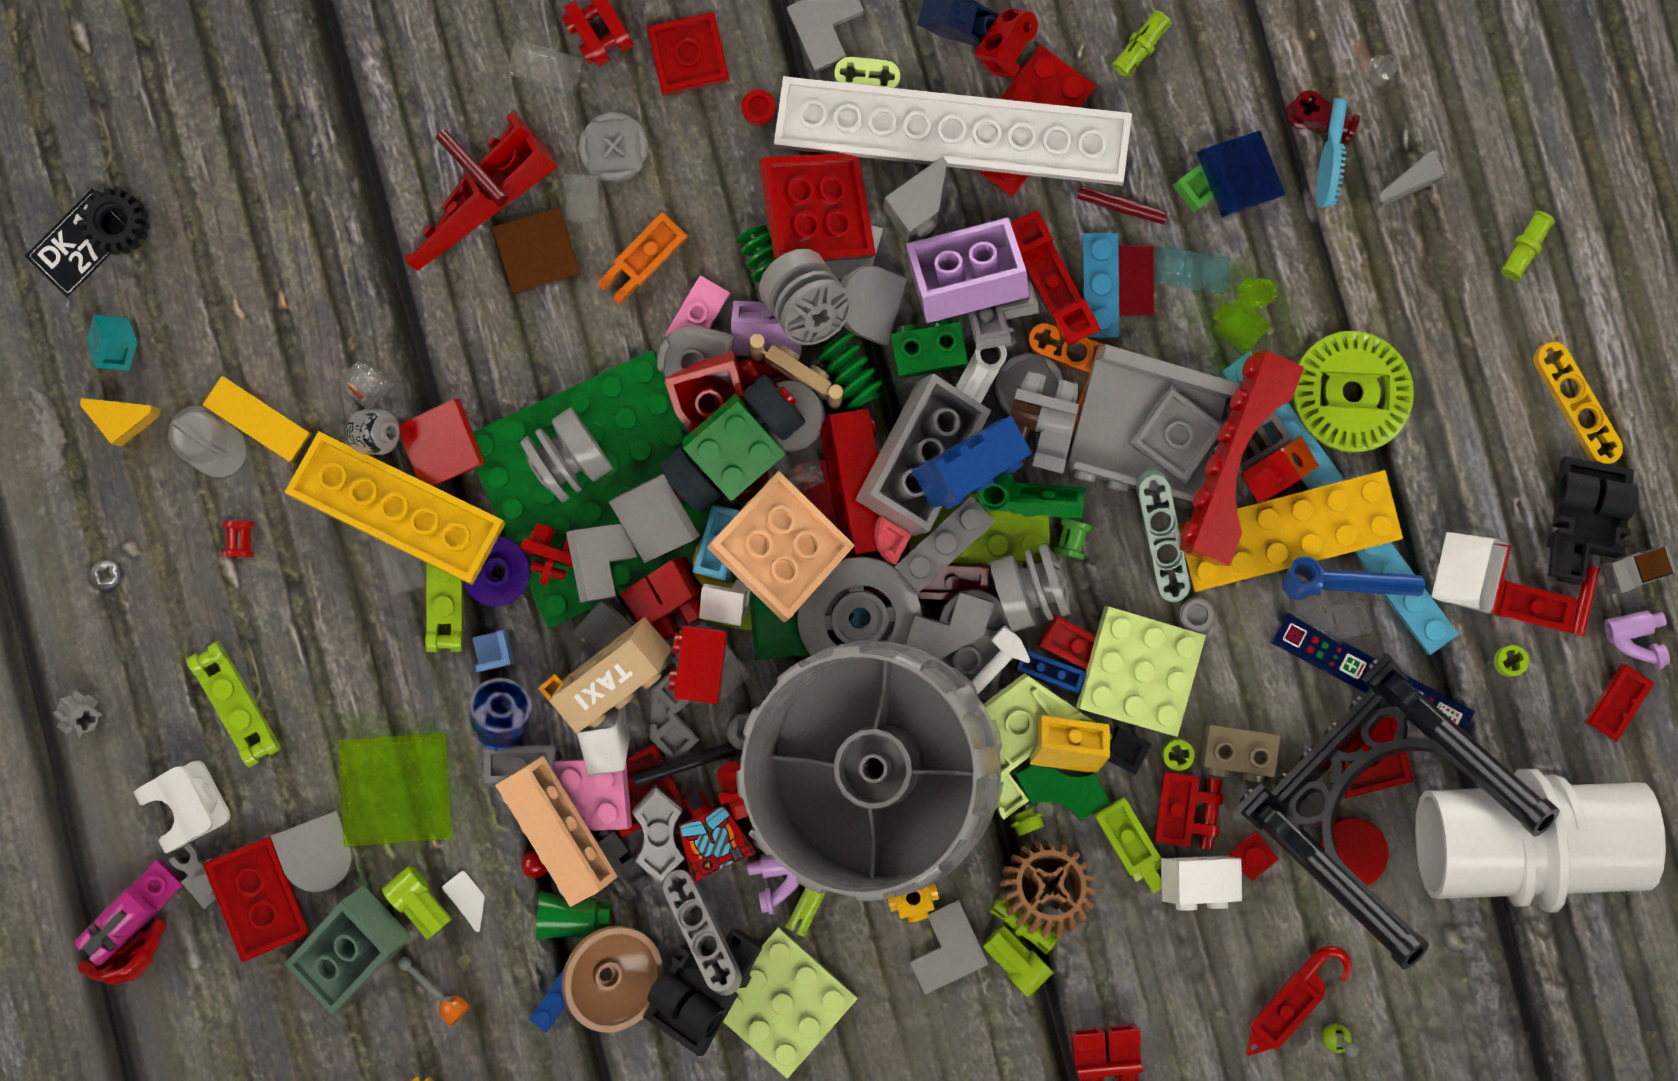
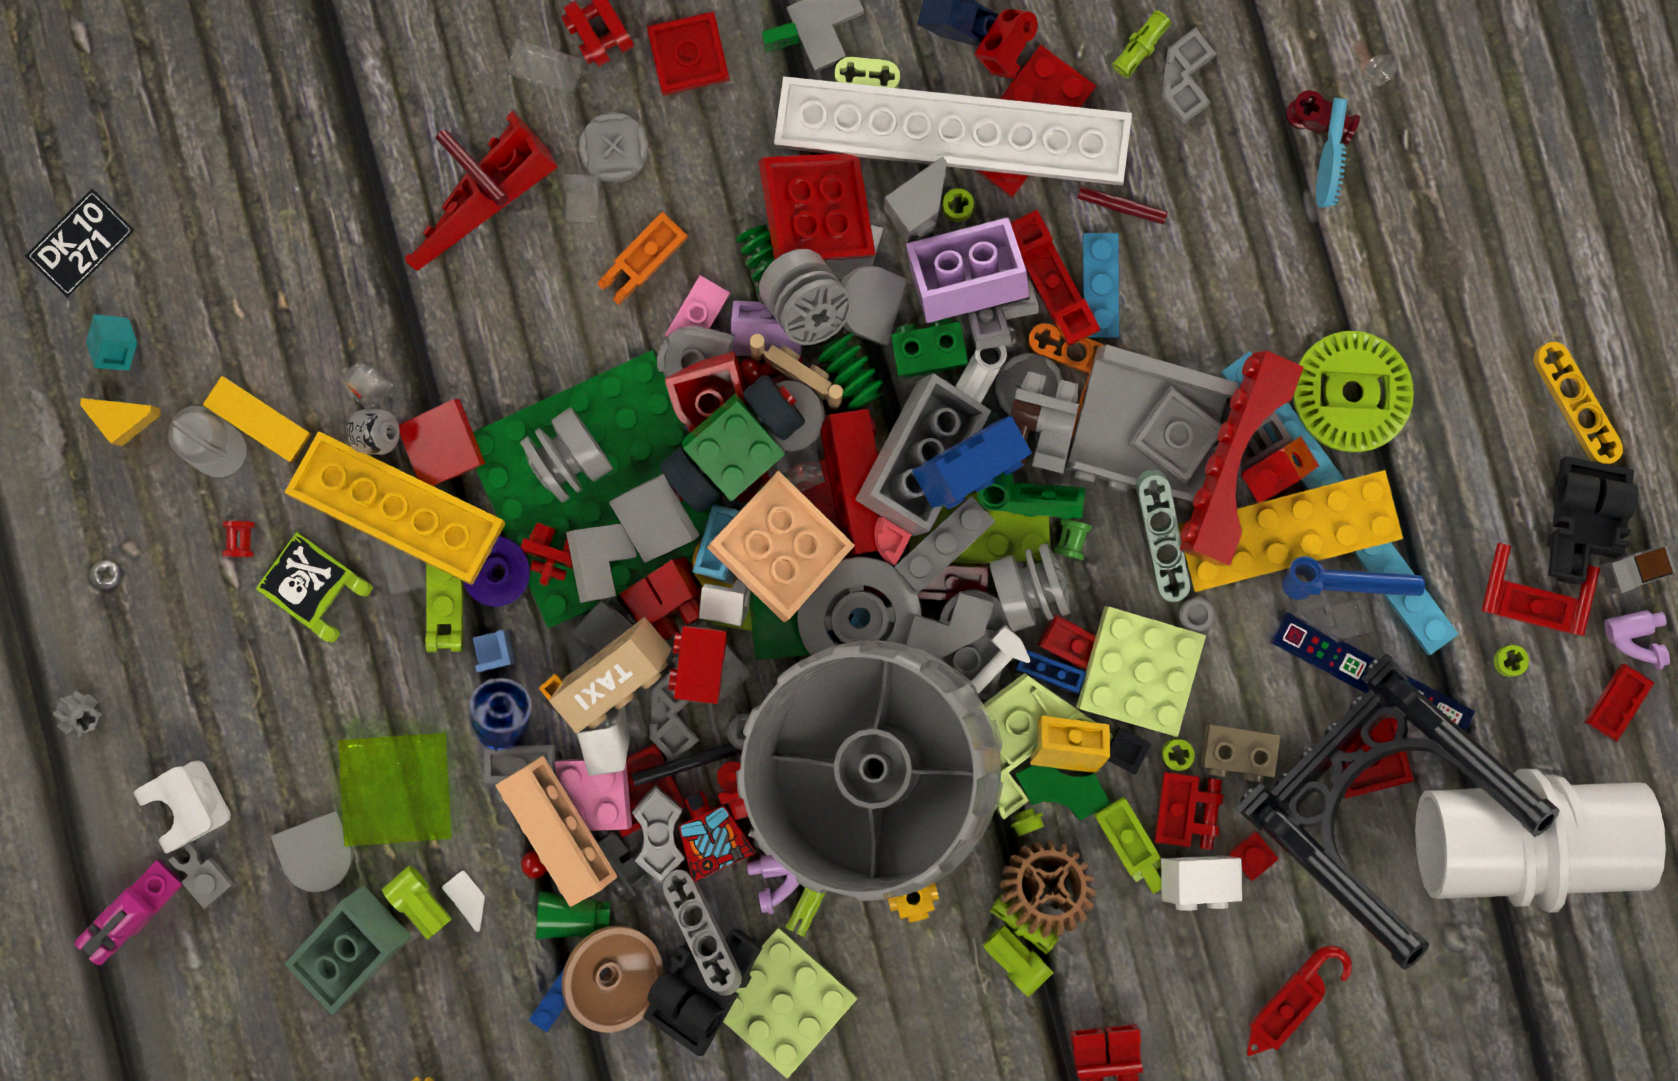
(99, 207): black tyre -> none
(130, 960): red piece -> none
(233, 704): lime plate -> none
(255, 899): red tile -> none
(307, 582): none -> flag
(451, 1007): hinge -> none
(536, 250): reddish brown tile -> none
(758, 107): red tile -> none
(780, 37): none -> green tile
(958, 951): light grey tile -> none
(967, 210): none -> lime bush
(1136, 281): dark red tile -> none
(1179, 90): none -> light grey tile
(1192, 270): clear light blue plate -> none
(1194, 188): bright green plate -> none
(1239, 322): clear neon green brick -> none
(1241, 173): clear blue tile -> none
(1342, 1040): lime hinge -> none
(1361, 848): red tile -> none
(1419, 176): light grey slope -> none
(1469, 571): white piece -> none
(1527, 246): lime pin -> none

